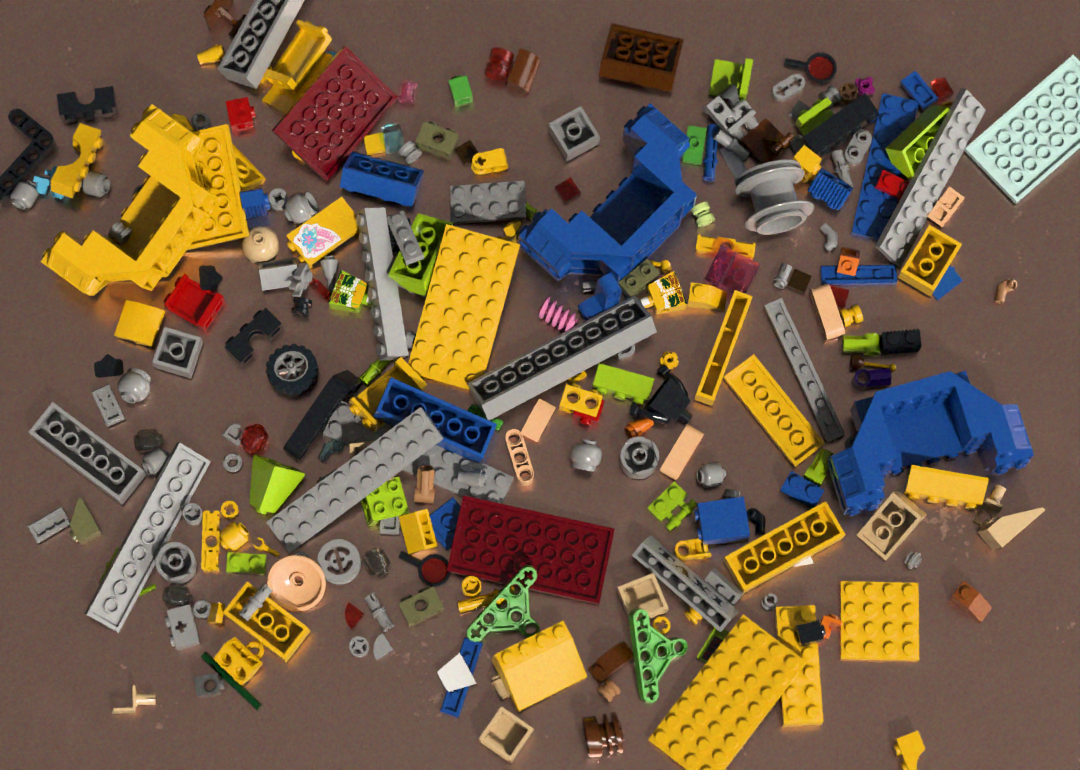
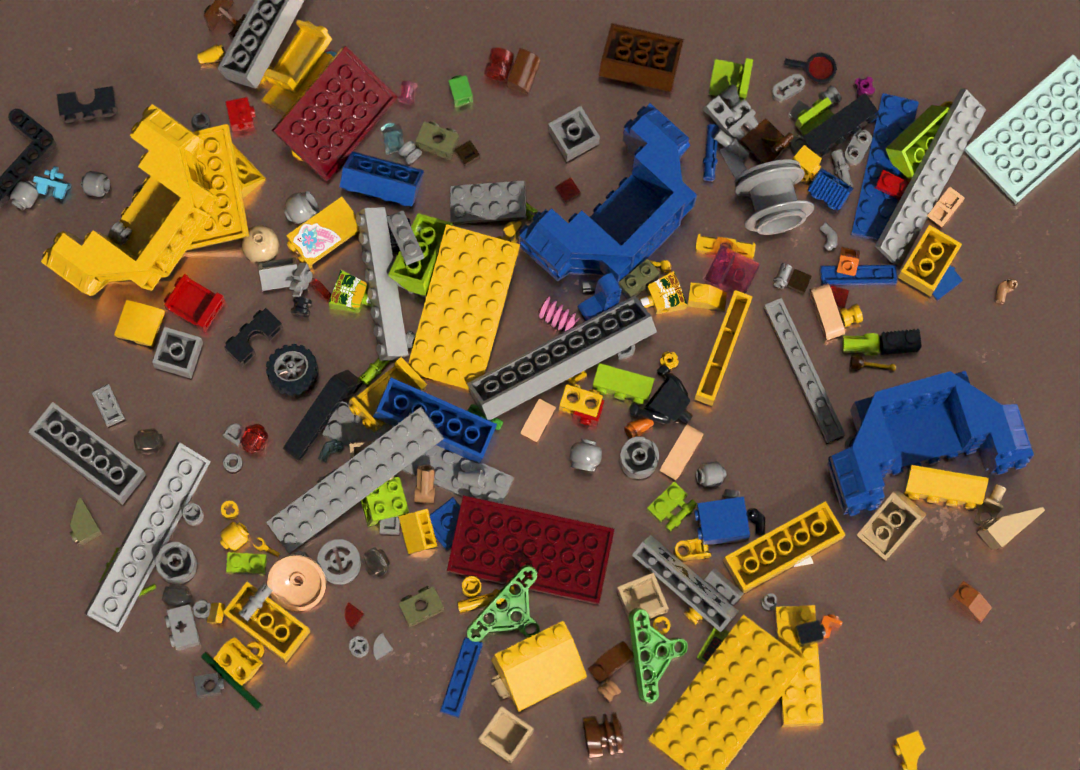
(49, 525): light grey plate -> none
(68, 178): yellow arch -> none
(108, 367): black sticker -> none
(134, 385): light grey piece -> none
(137, 699): tan bracket -> none
(154, 461): light grey head -> none
(183, 120): yellow arm -> none
(208, 277): black sticker -> none
(210, 554): yellow piece -> none
(255, 203): blue brick -> none
(271, 483): lime slope -> none
(278, 203): light grey wheel -> none
(329, 266): light grey cone -> none
(374, 144): yellow tile -> none
(379, 612): light grey pin -> none
(430, 569): piece -> none
(456, 674): white sticker -> none
(491, 160): yellow piece -> none
(519, 448): light nougat beam -> none
(696, 139): bright green plate -> none
(702, 214): yellowish green wheel -> none
(774, 410): yellow plate -> none
(802, 490): blue brick -> none
(819, 467): lime piece -> none
(850, 90): medium nougat wheel -> none
(873, 378): dark purple piece -> none
(879, 621): yellow plate -> none
(913, 559): light grey plate -> none
(919, 90): blue plate -> none
(942, 88): clear red plate -> none

